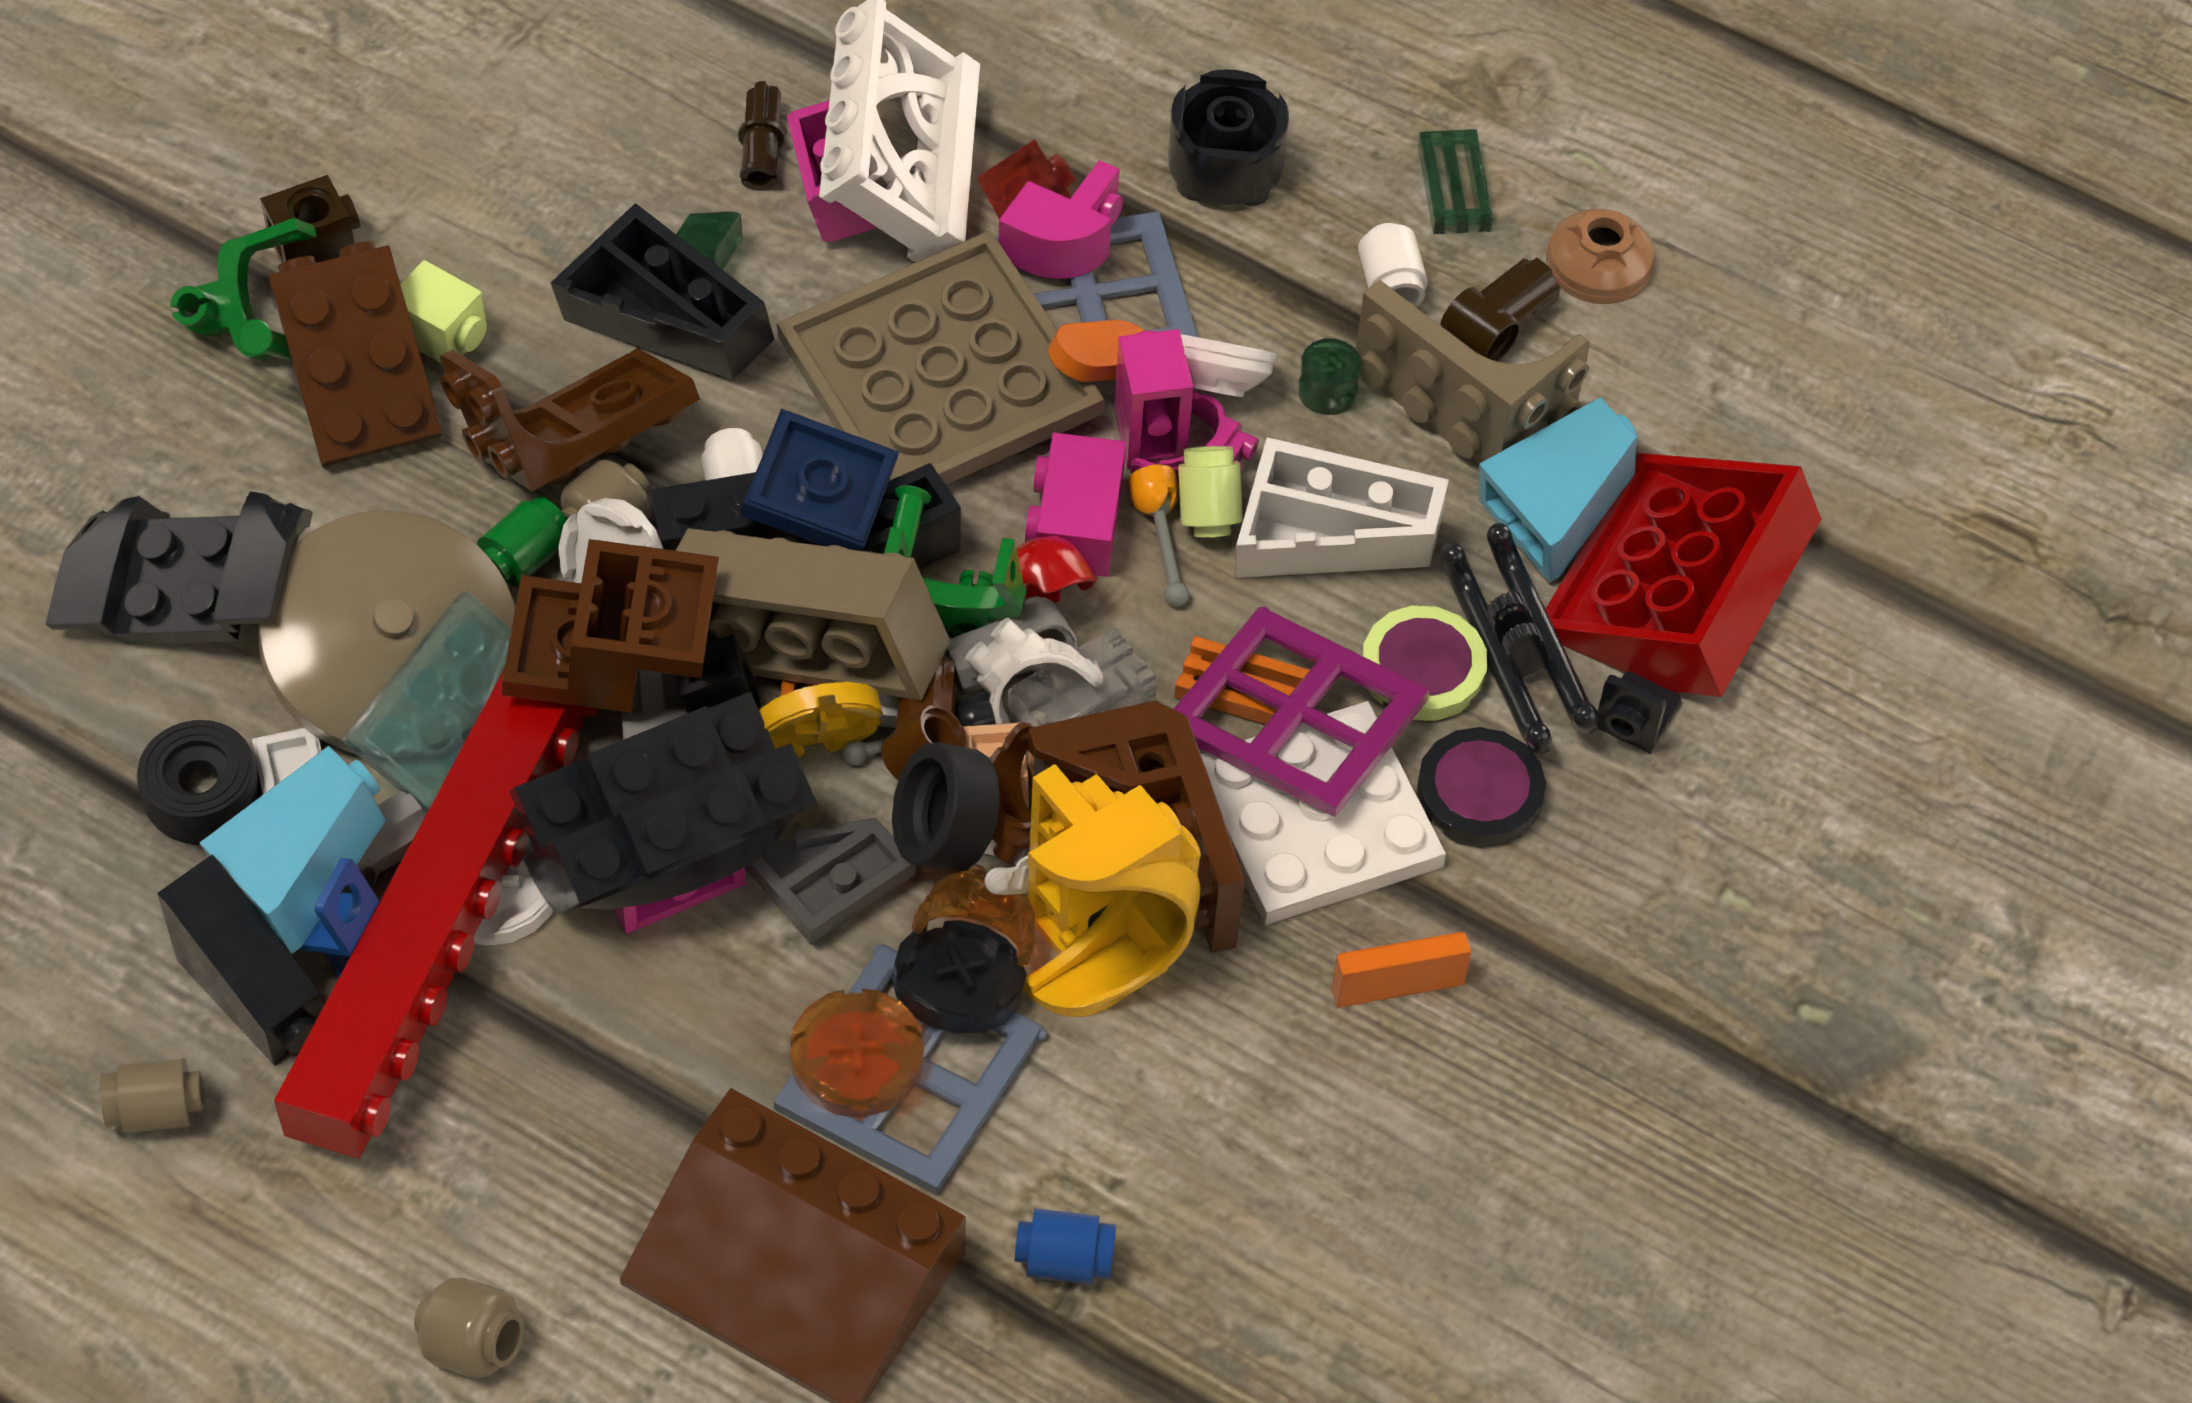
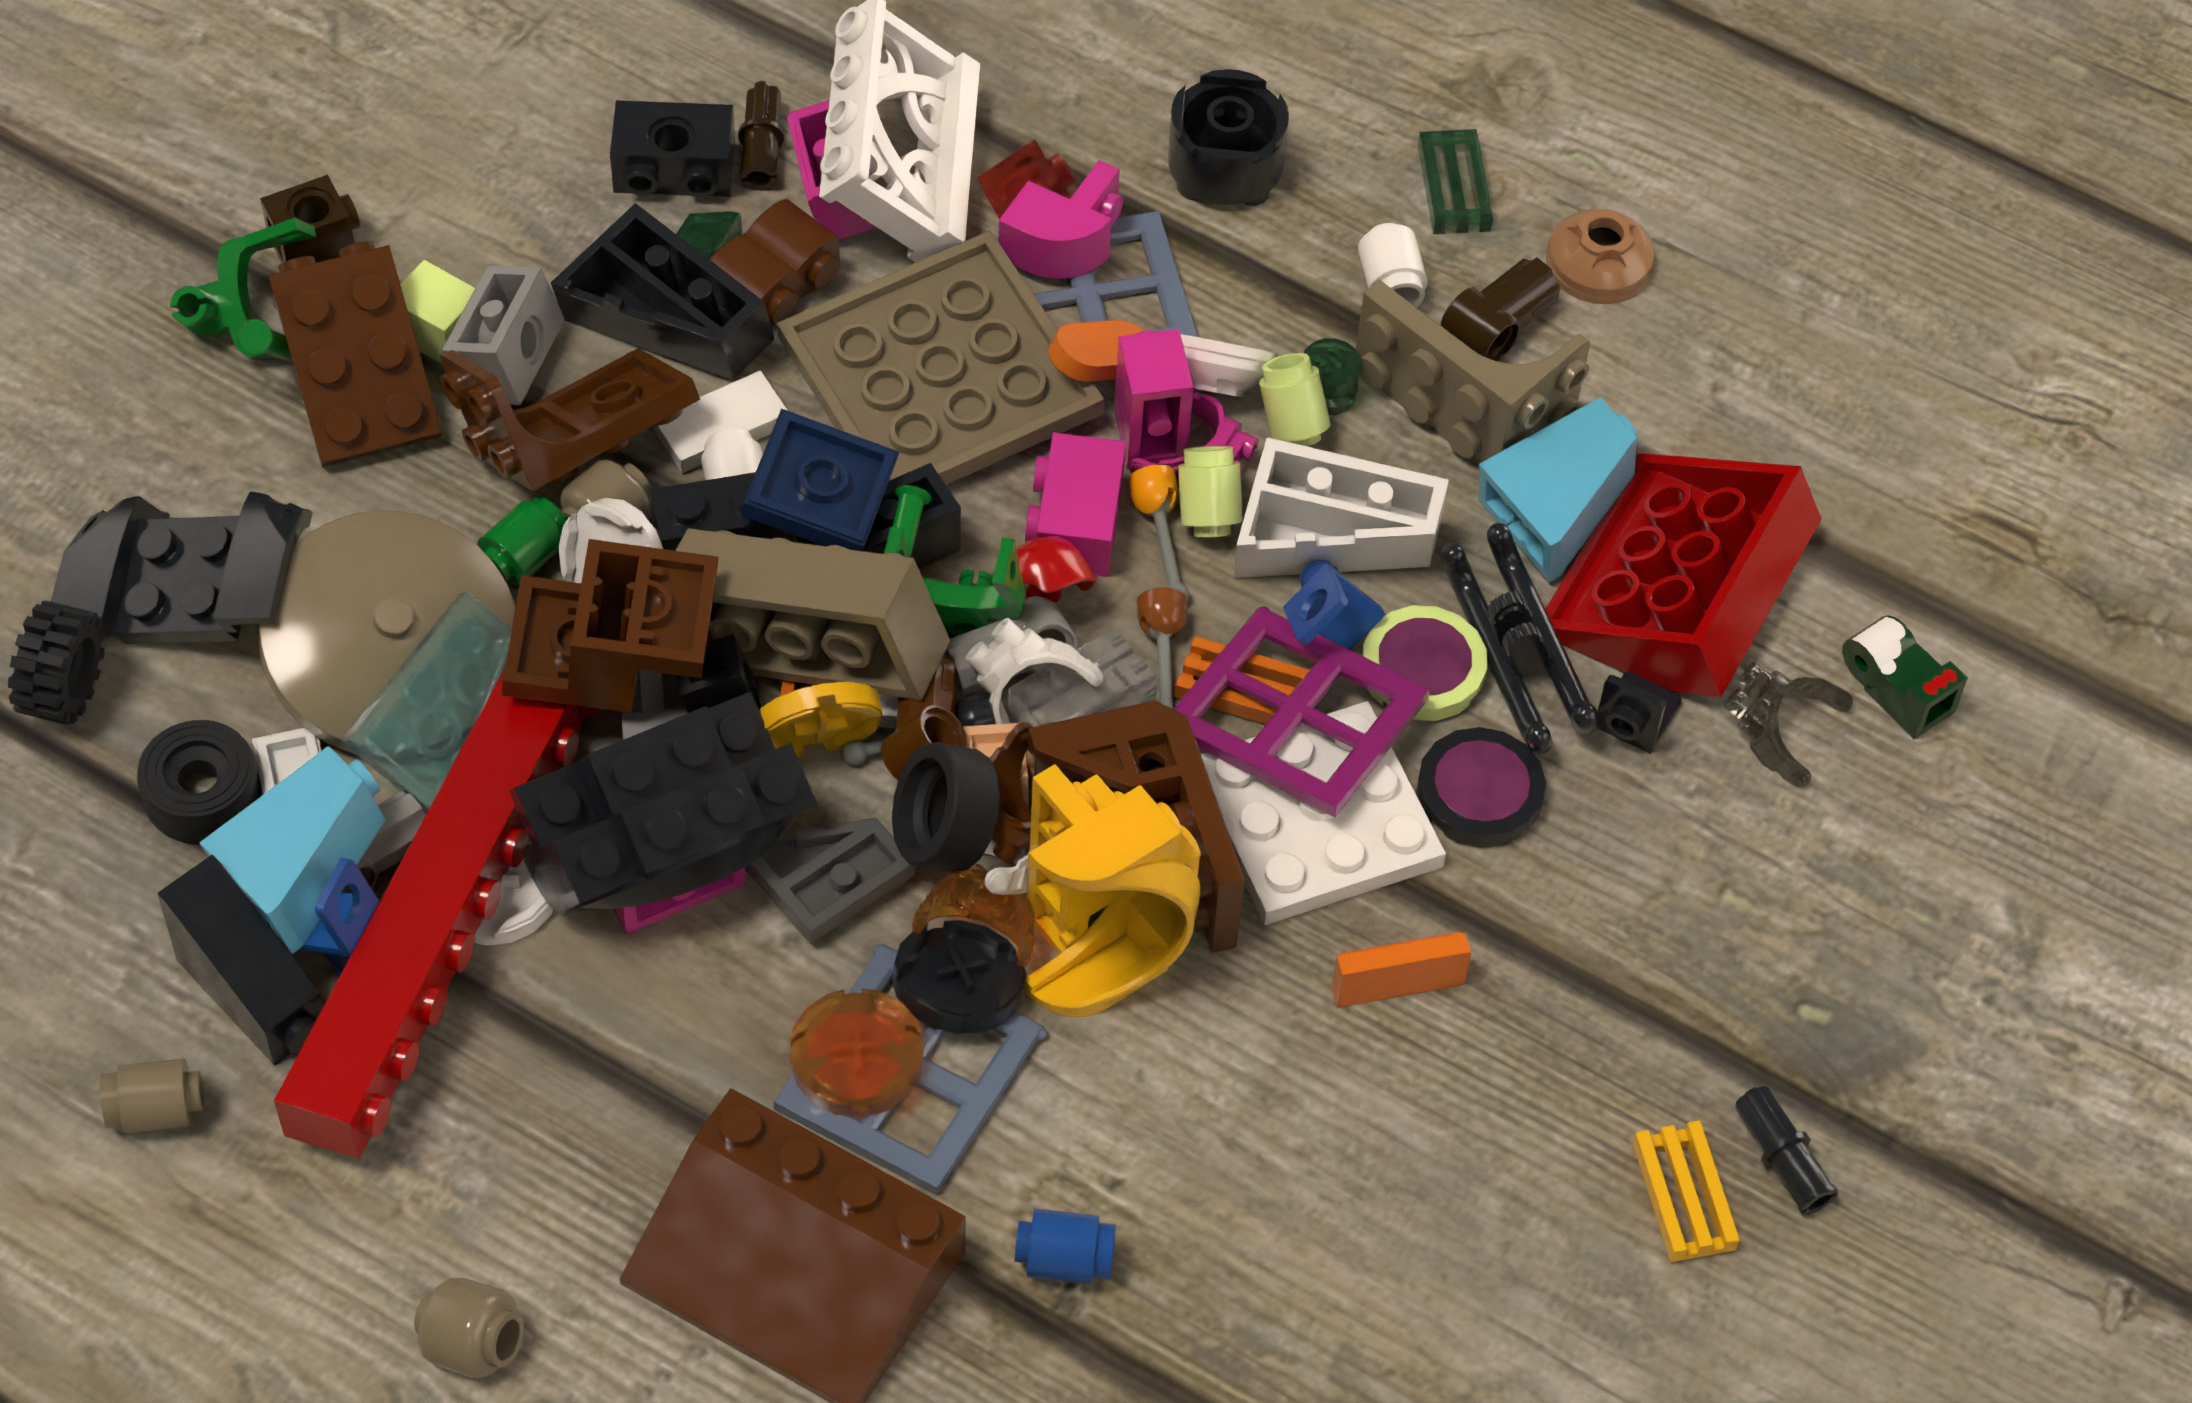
(56, 662): none -> black tyre
(508, 326): none -> light grey brick
(672, 148): none -> black brick
(741, 404): none -> white tile
(781, 258): none -> reddish brown brick
(1162, 616): none -> dark orange hinge
(1294, 399): none -> yellowish green brick
(1330, 607): none -> blue bracket
(1672, 1142): none -> yellow tile
(1758, 715): none -> clear smoke helmet
(1786, 1150): none -> black axle
(1903, 675): none -> dark green leg

